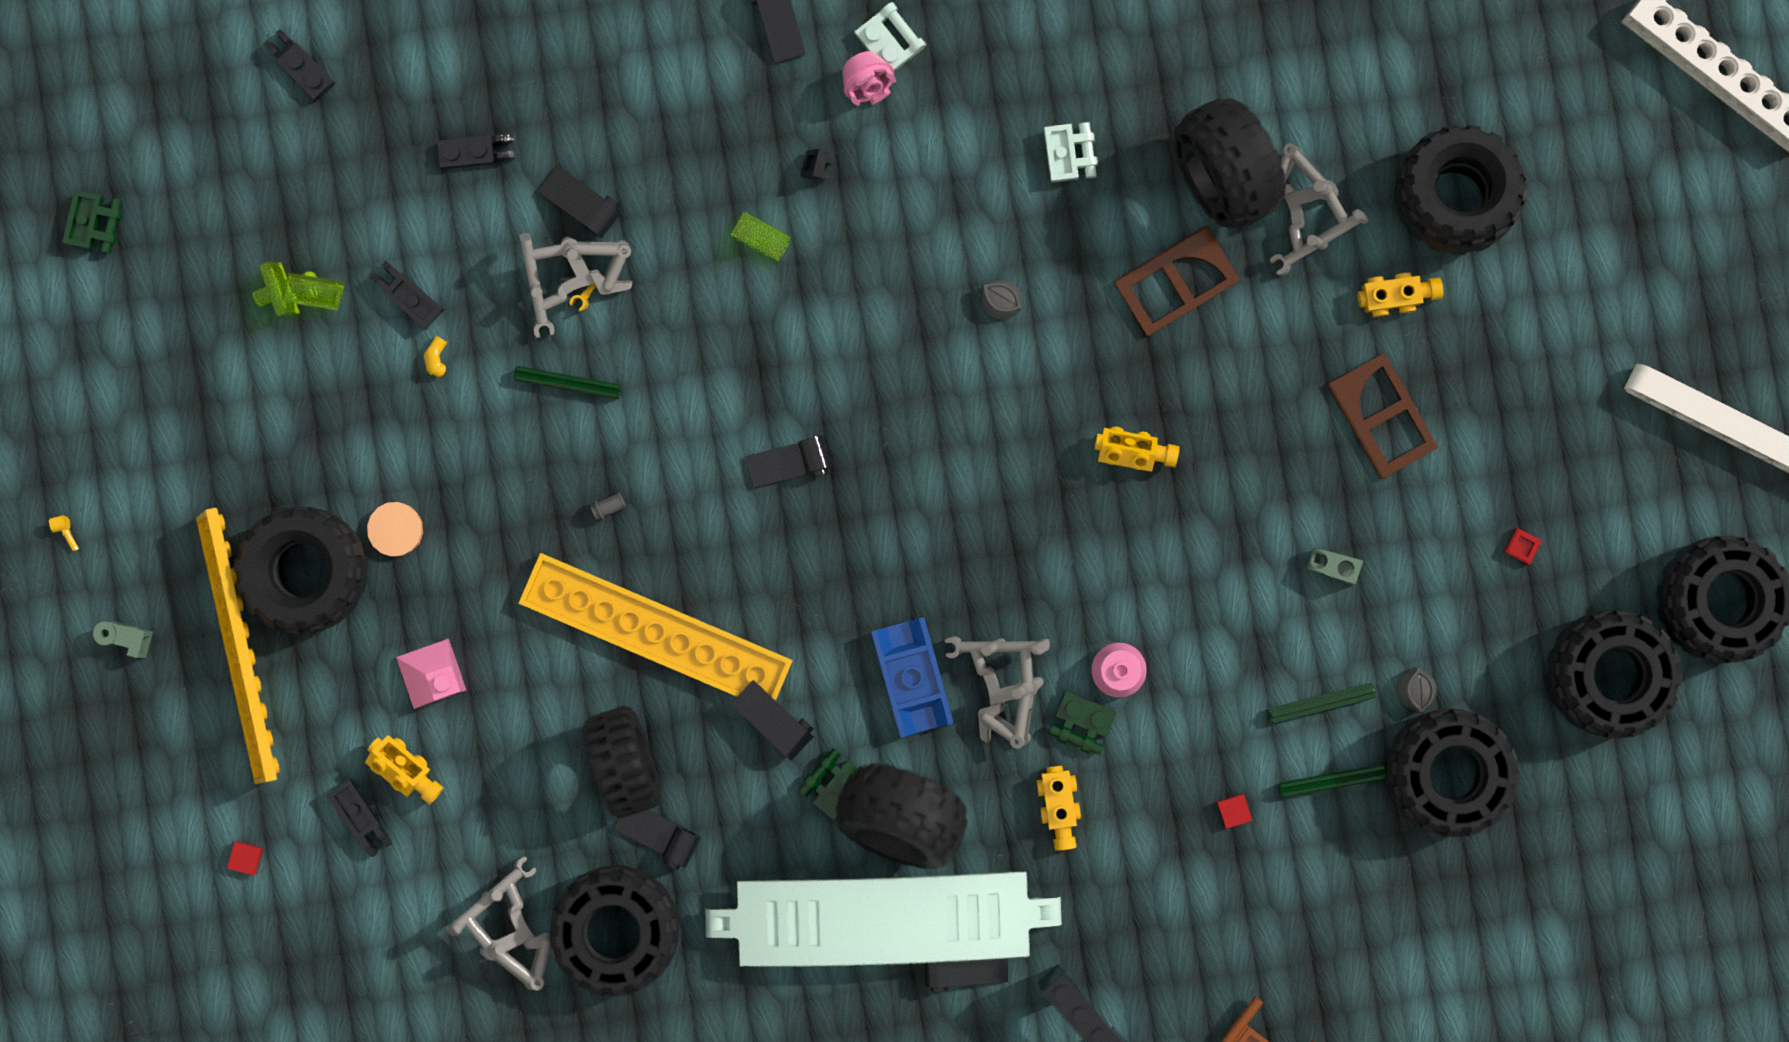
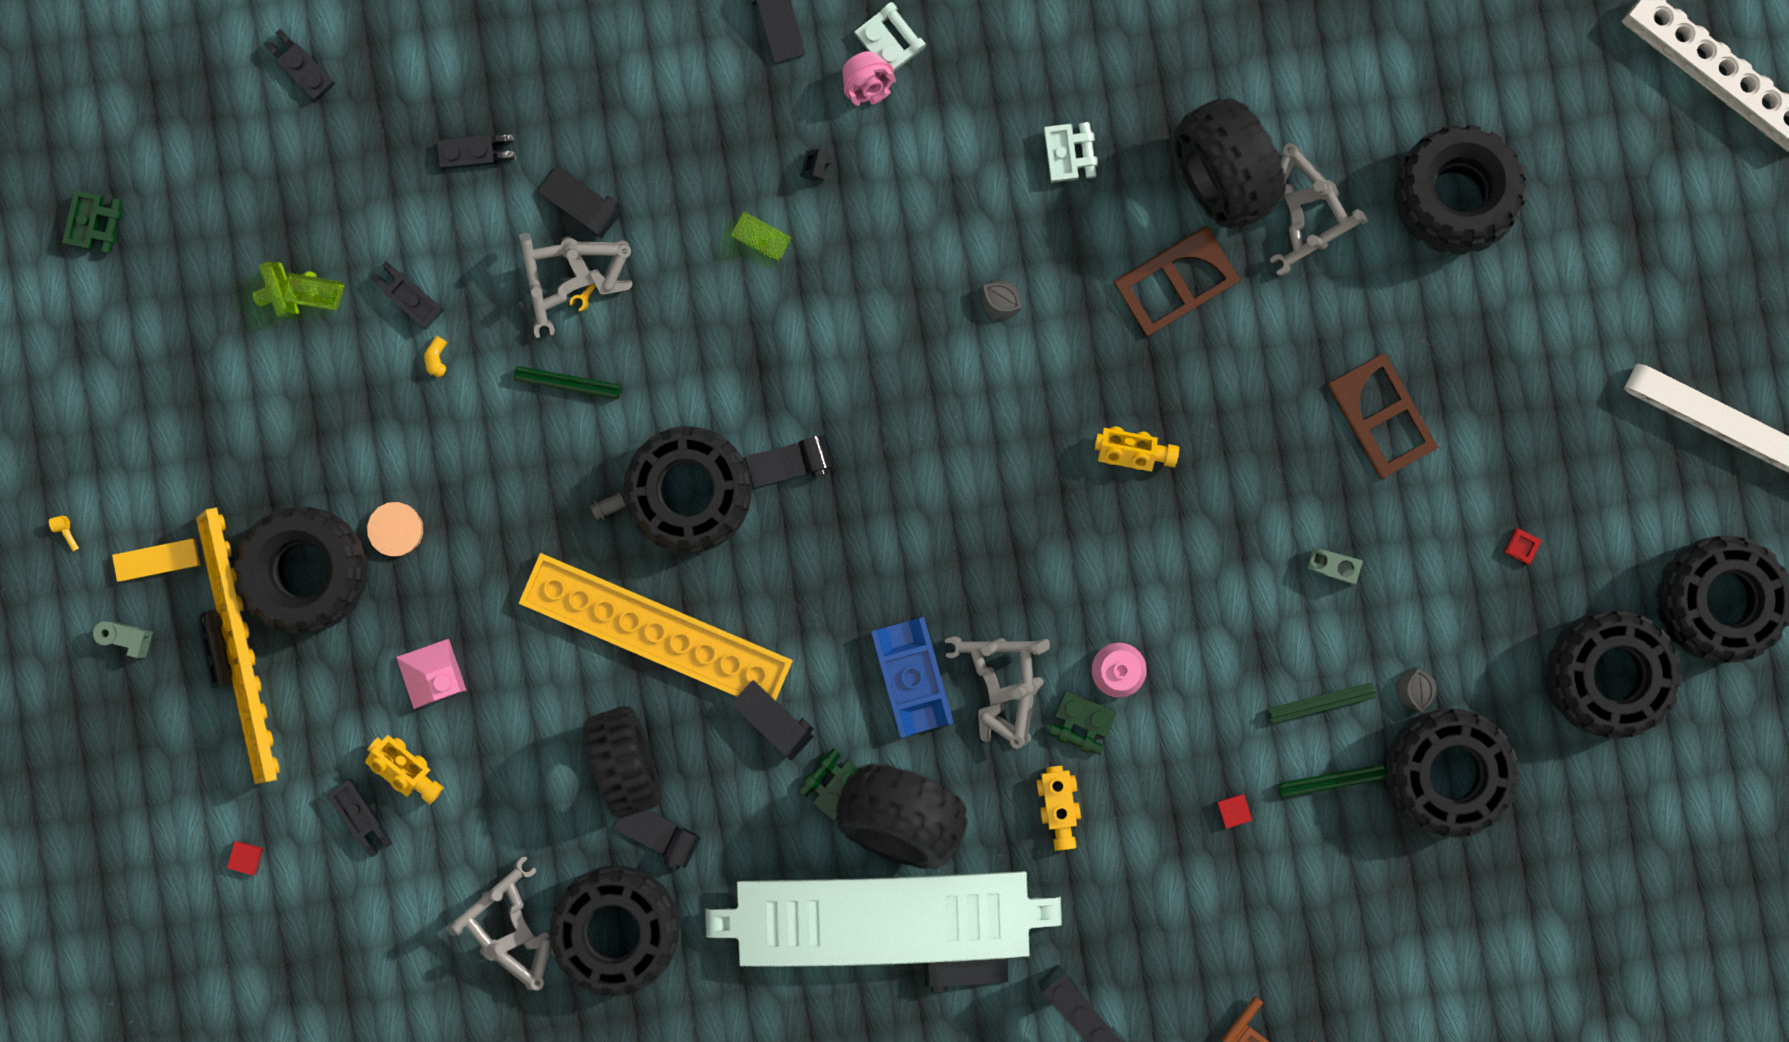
(156, 560): none -> yellow tile
(214, 649): none -> black hinge
(687, 532): none -> black tyre
(1395, 295): yellow brick -> none

